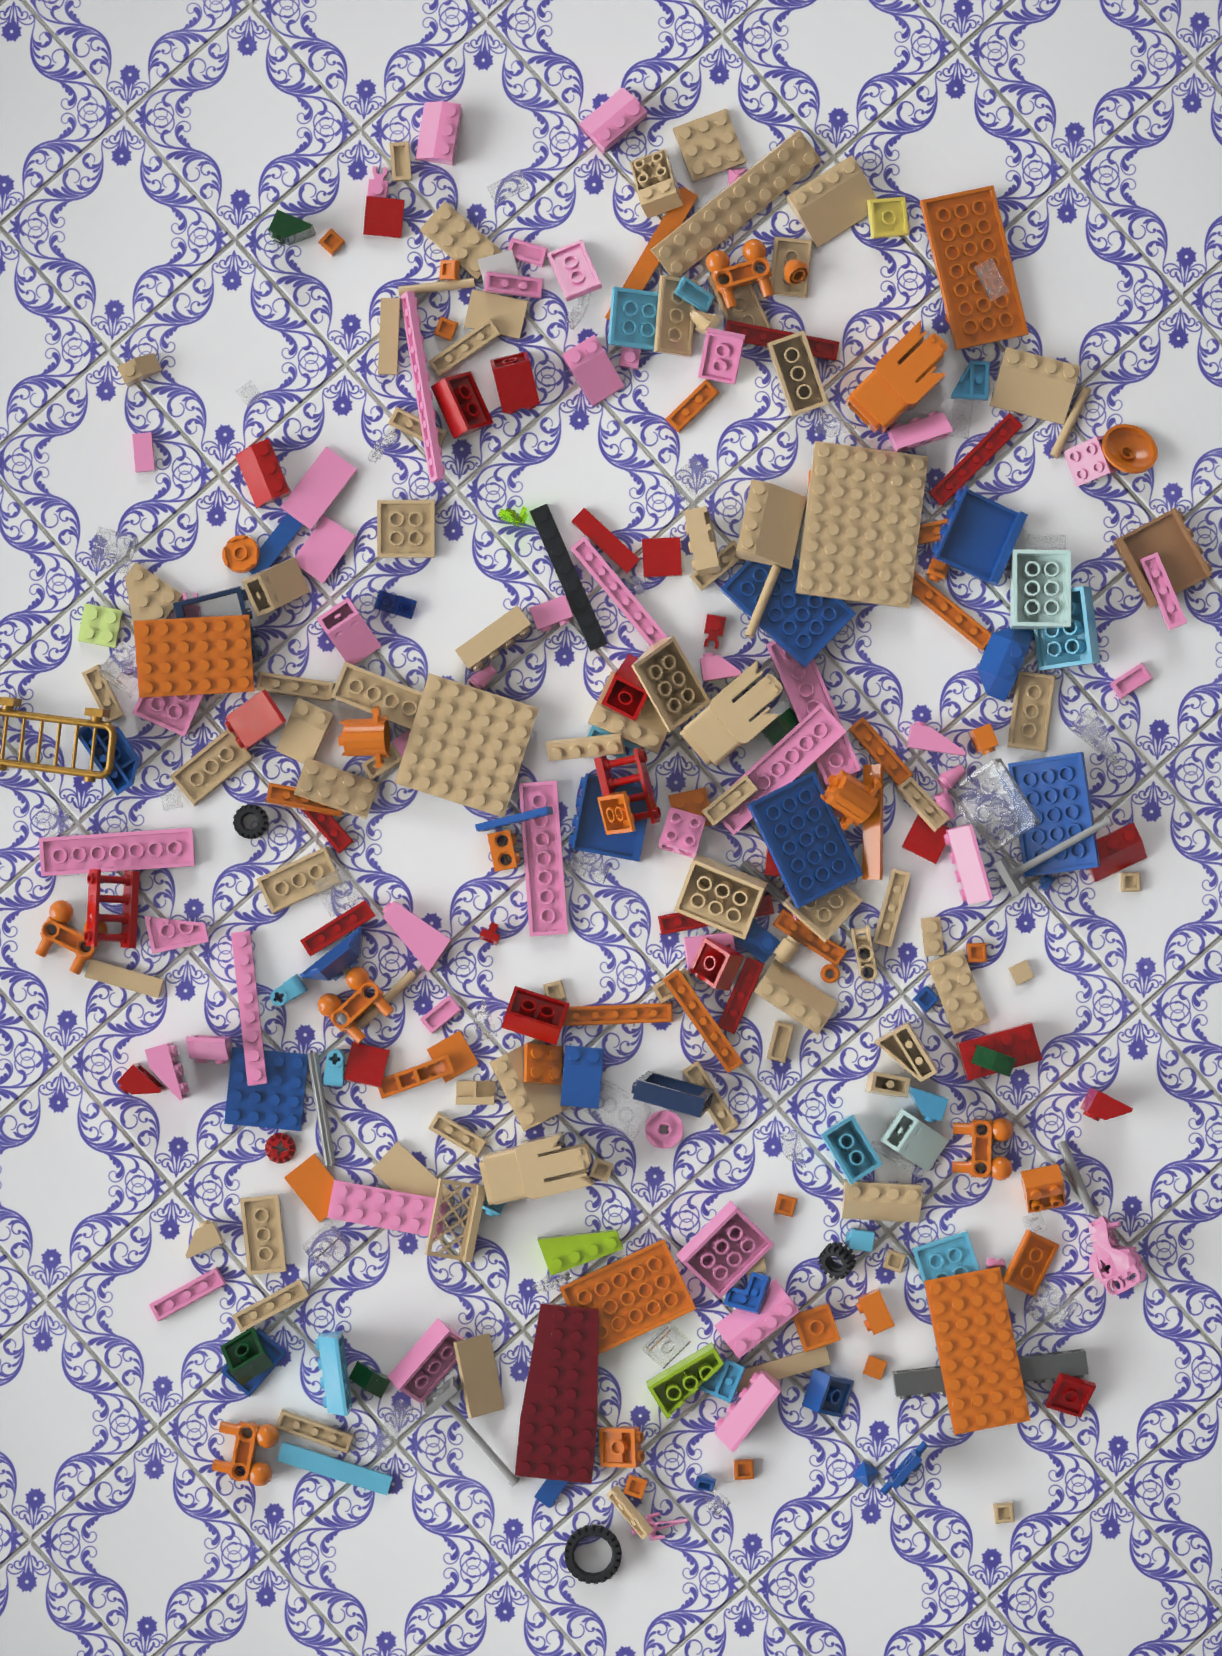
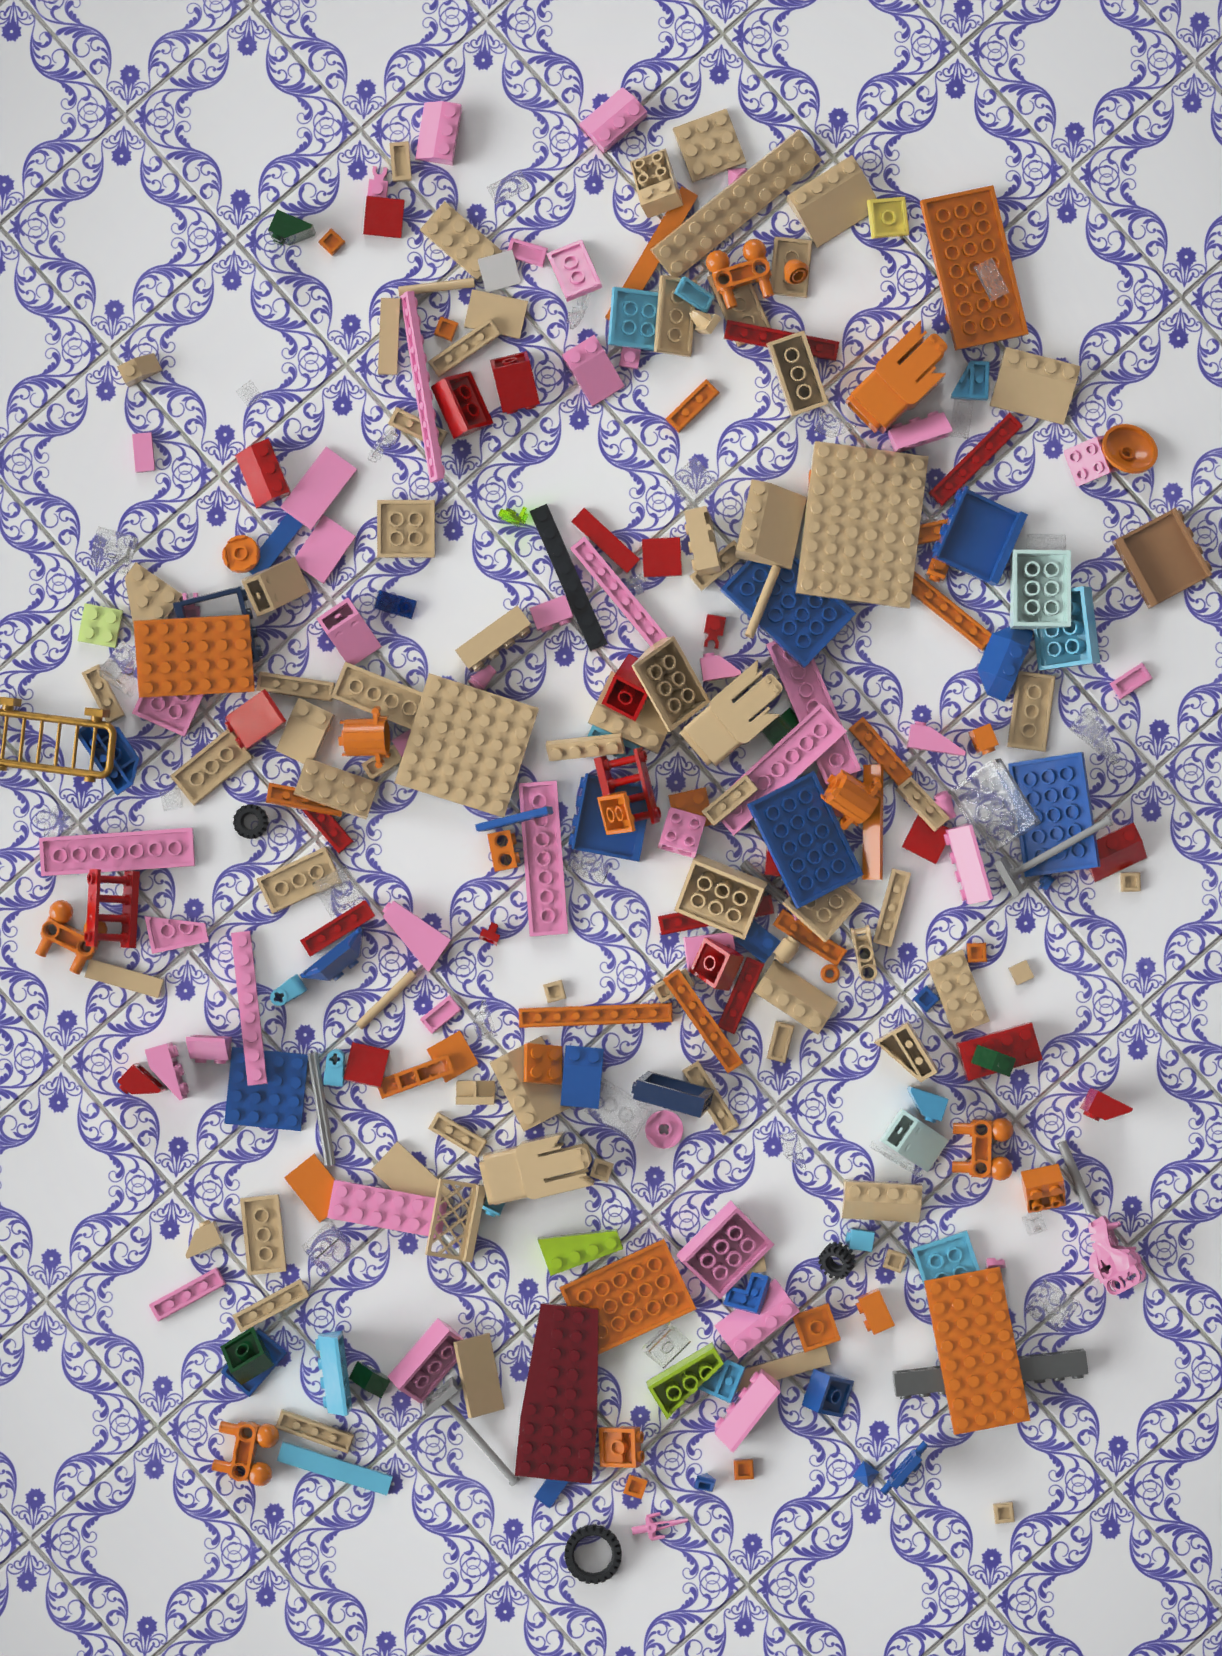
(288, 1143): red gear -> none
(358, 980): orange piece -> none
(391, 1429): clear plate -> none
(449, 270): orange tile -> none
(513, 285): bright pink tile -> none
(535, 1015): red slope -> none
(549, 1283): clear slope -> none
(629, 1512): tan tile -> none
(718, 1504): clear tile -> none
(721, 355): bright pink tile -> none
(785, 1205): orange tile -> none
(851, 1149): medium azure slope -> none
(874, 1367): orange tile -> none
(887, 1084): tan slope -> none
(932, 936): tan plate -> none
(950, 778): bright pink cone -> none
(1030, 1263): orange tile -> none
(1070, 422): tan piece -> none
(1070, 1395): red tile -> none
(1163, 591): bright pink plate -> none

